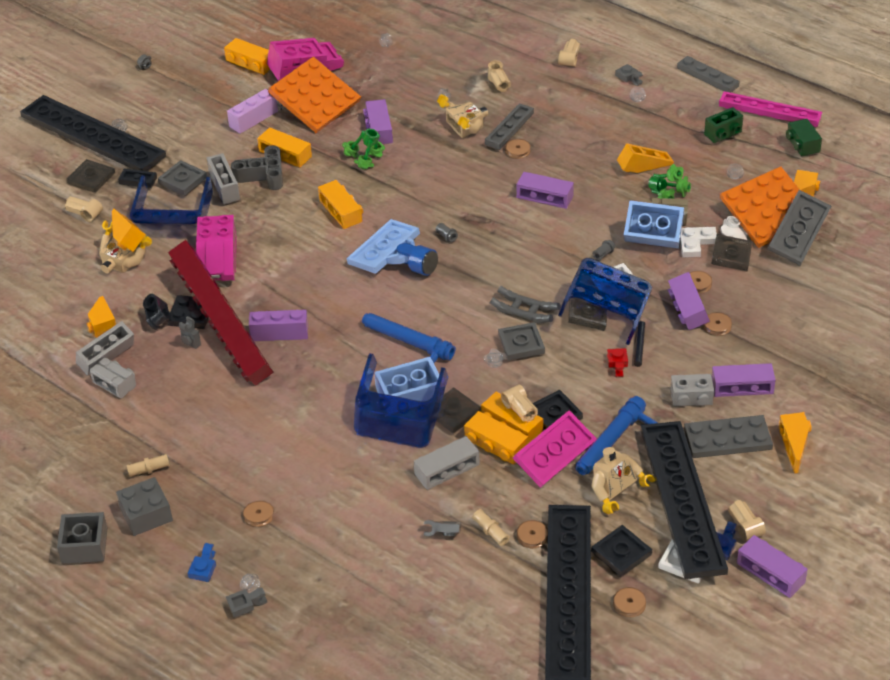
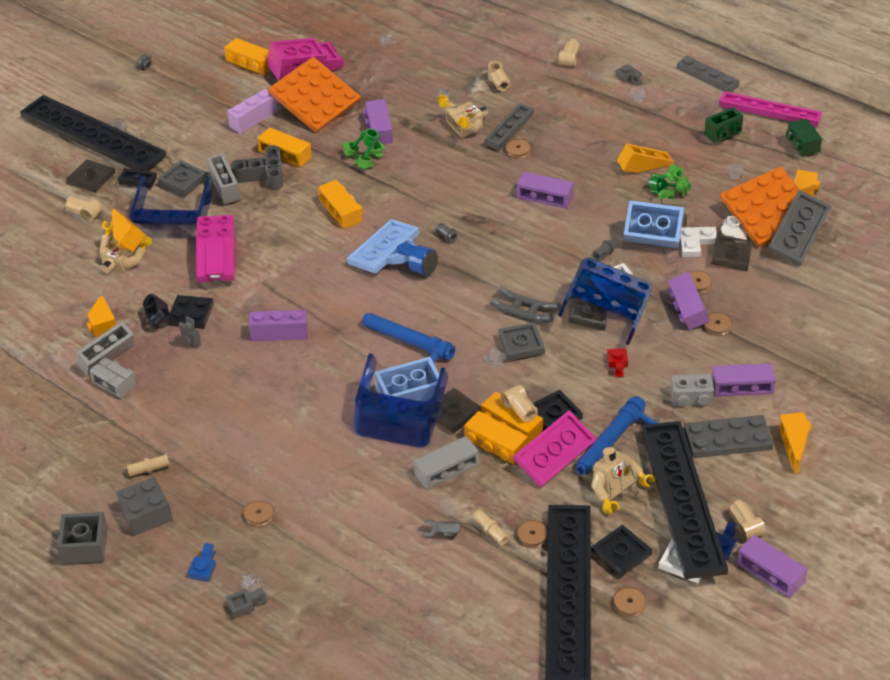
(220, 312): dark red brick -> none
(639, 344): black bar -> none

